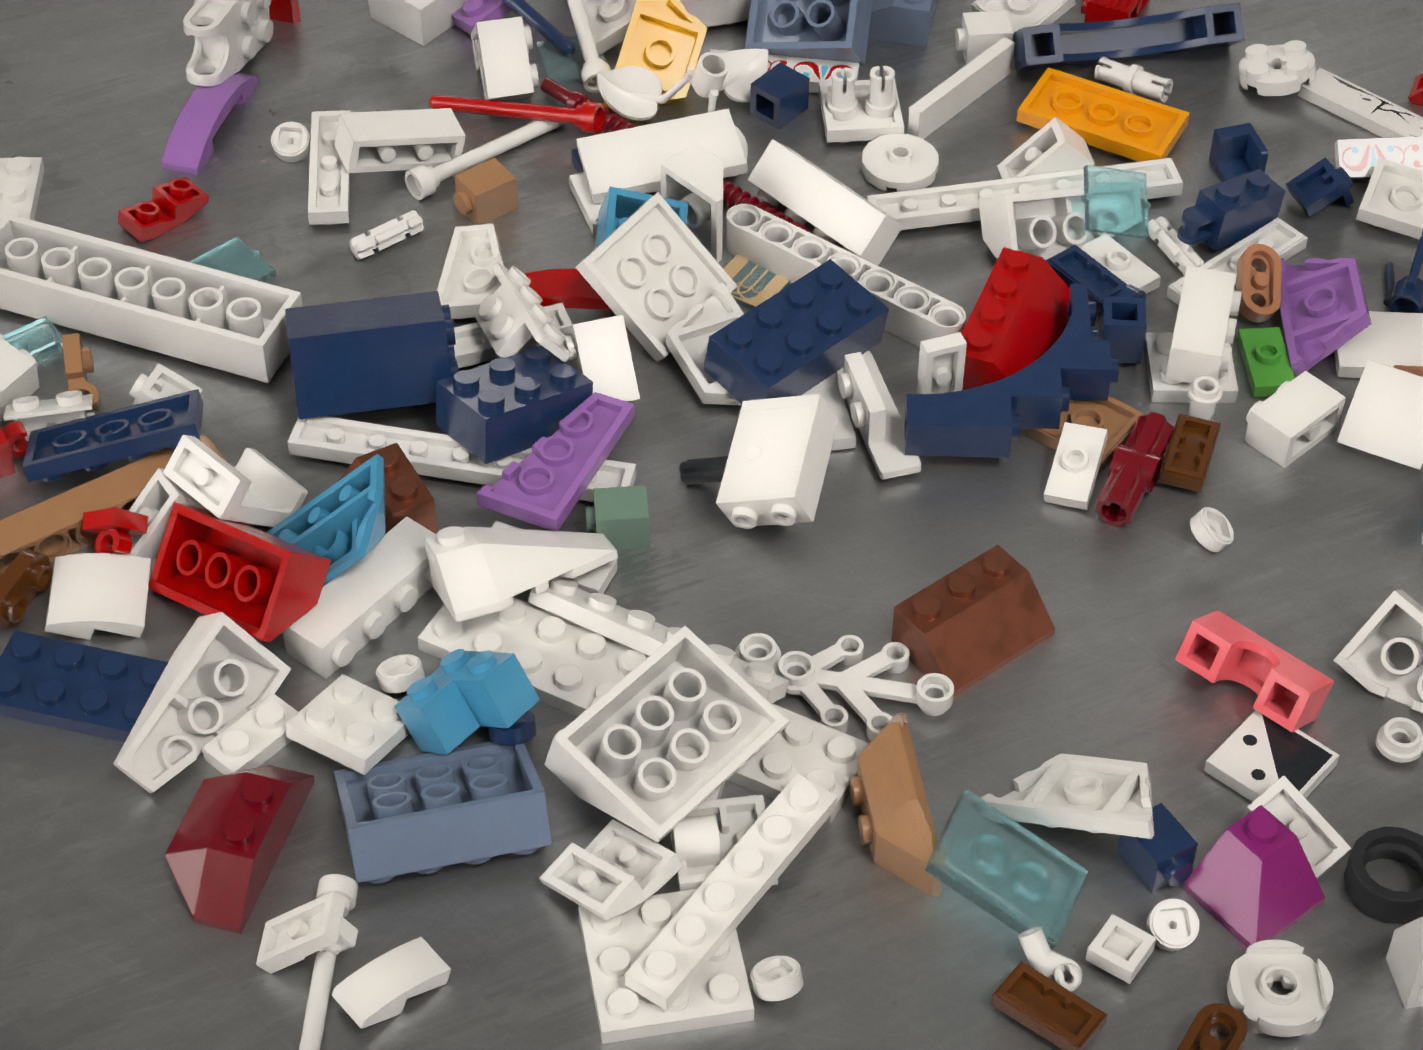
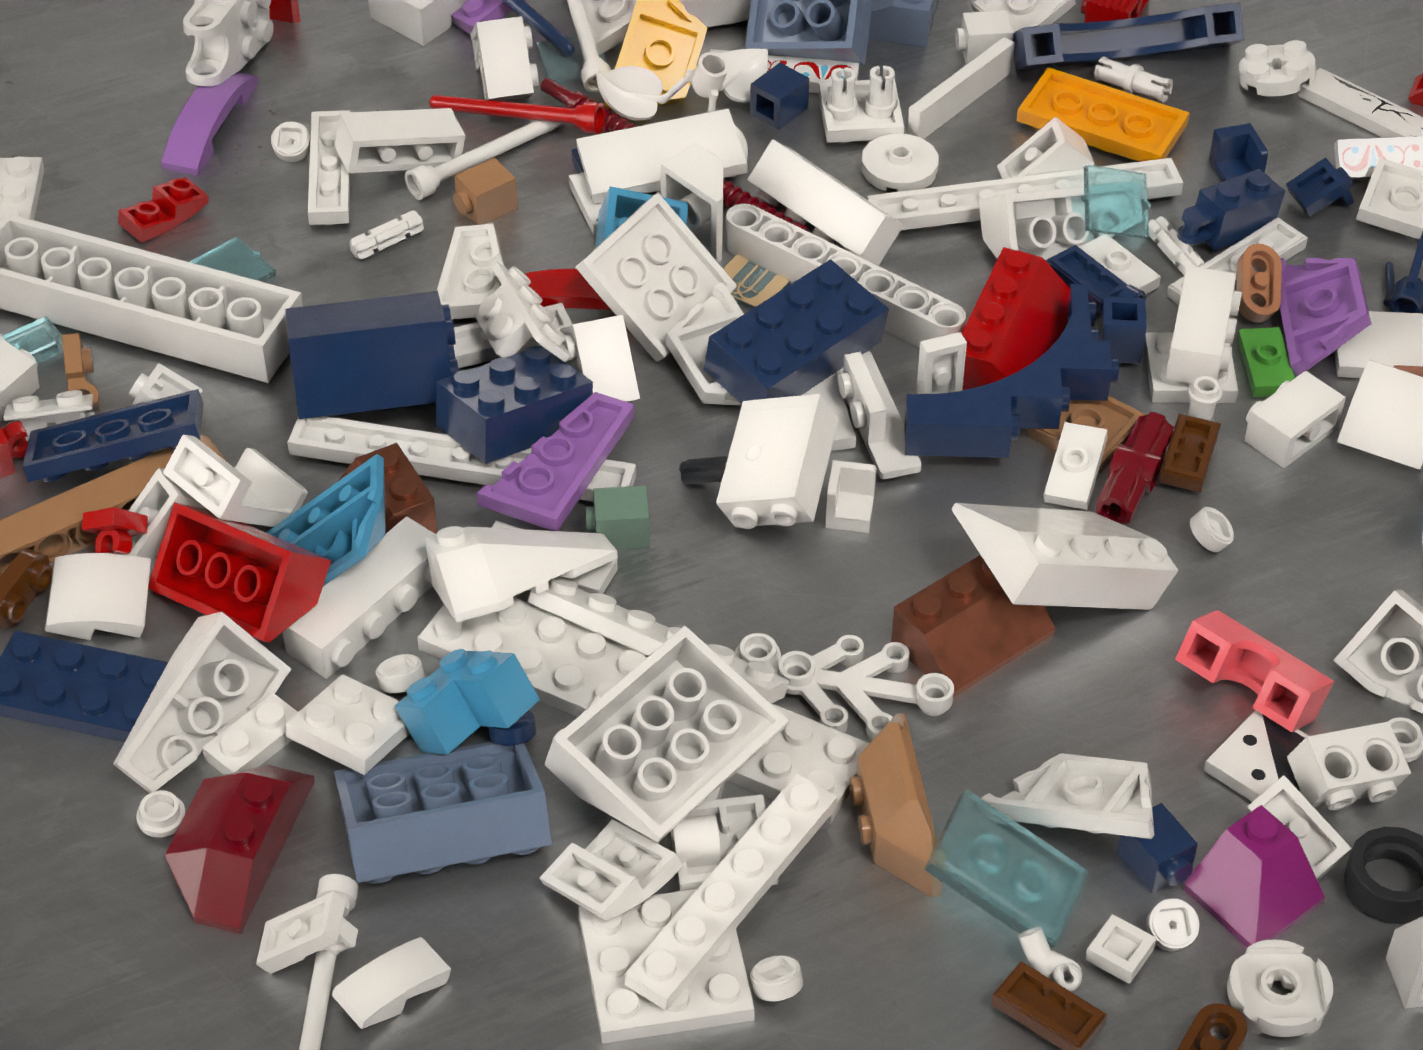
(160, 814): none -> white plate
(850, 496): none -> white panel
(1067, 557): none -> white slope
(1349, 766): none -> white brick

